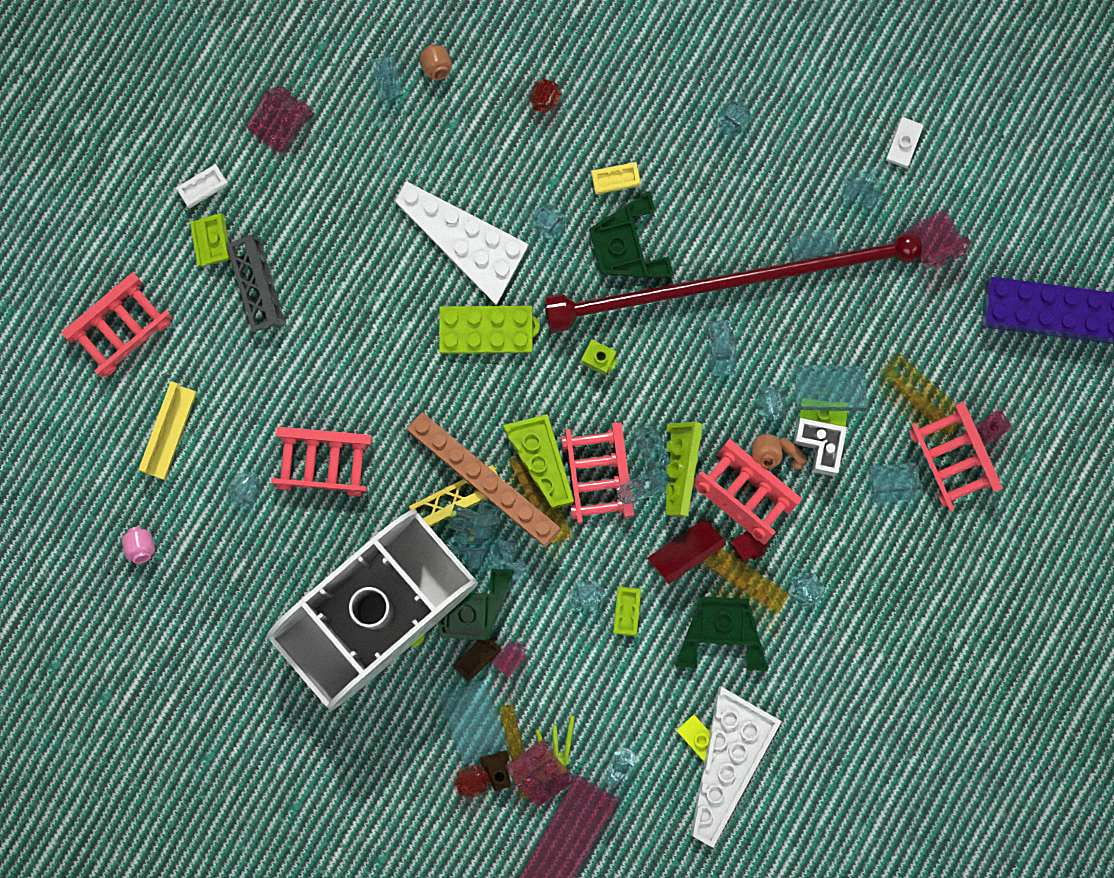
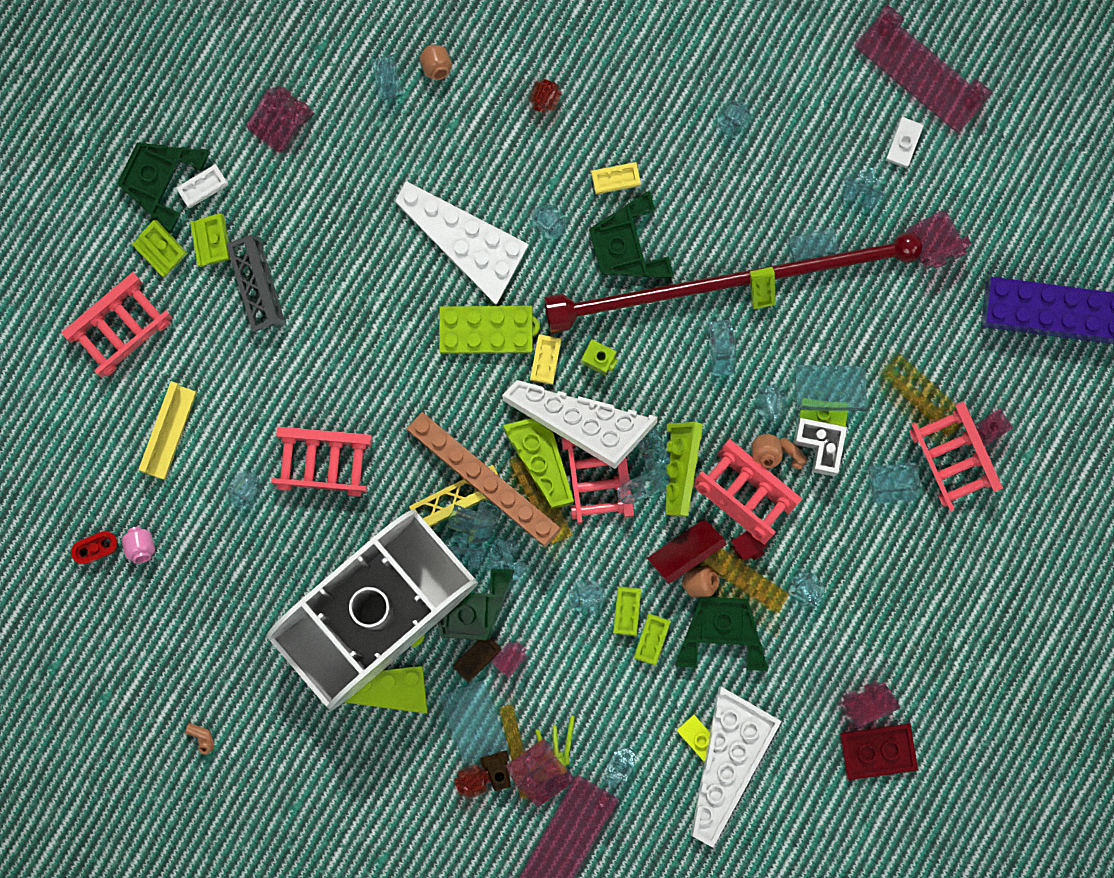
(95, 547): none -> red plate
(150, 173): none -> dark green wing
(159, 248): none -> lime plate
(203, 737): none -> nougat arm
(394, 690): none -> lime wing
(545, 359): none -> light yellow plate
(582, 421): none -> white wing
(651, 639): none -> lime plate
(700, 582): none -> nougat head
(762, 288): none -> lime plate
(868, 705): none -> clear pink slope
(878, 751): none -> dark red tile
(921, 71): none -> clear pink bracket

